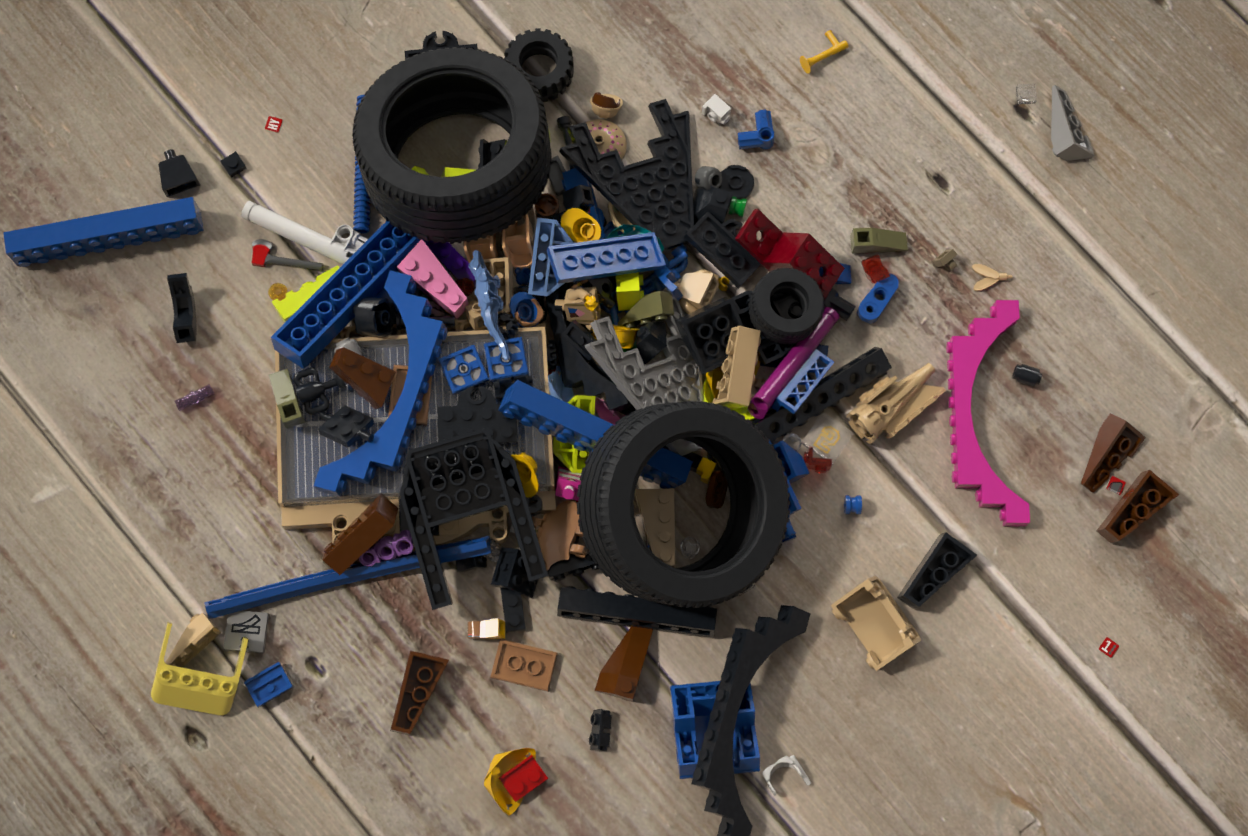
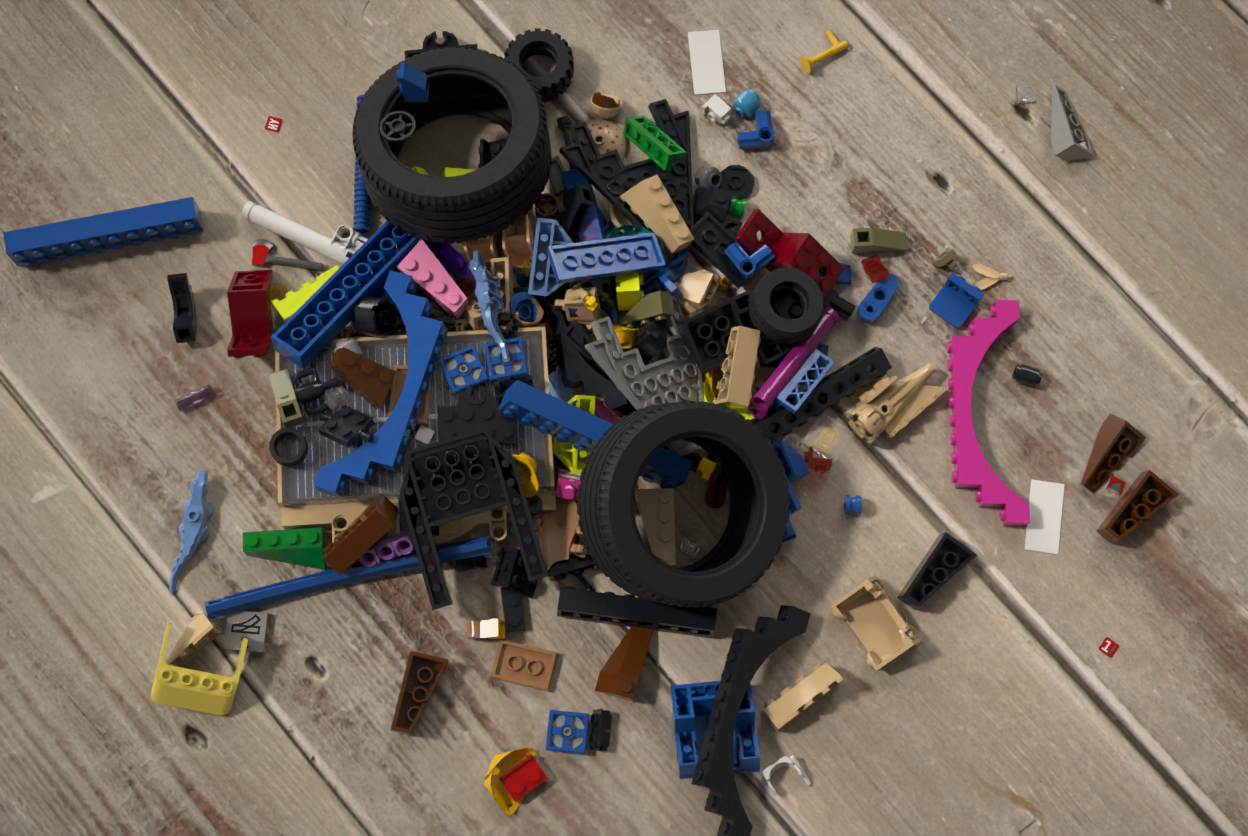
(176, 174): black torso -> none
(194, 524): none -> medium blue animal
(233, 164): black plate -> none
(250, 313): none -> dark red bracket
(268, 684): blue plate -> none
(288, 462): none -> black tyre
(289, 546): none -> green wedge
(336, 397): none -> clear wheel
(398, 126): none -> pearl dark grey wheel
(413, 83): none -> blue slope
(424, 434): none -> white sticker
(525, 267): none -> clear yellow plate
(567, 732): none -> blue piece
(580, 225): yellow piece -> none
(653, 141): none -> green fence
(659, 213): none -> tan wedge
(706, 62): none -> white sticker
(740, 259): none -> blue piece
(747, 103): none -> dark azure head
(801, 696): none -> tan wedge
(956, 300): none -> blue bracket
(1045, 516): none -> white sticker

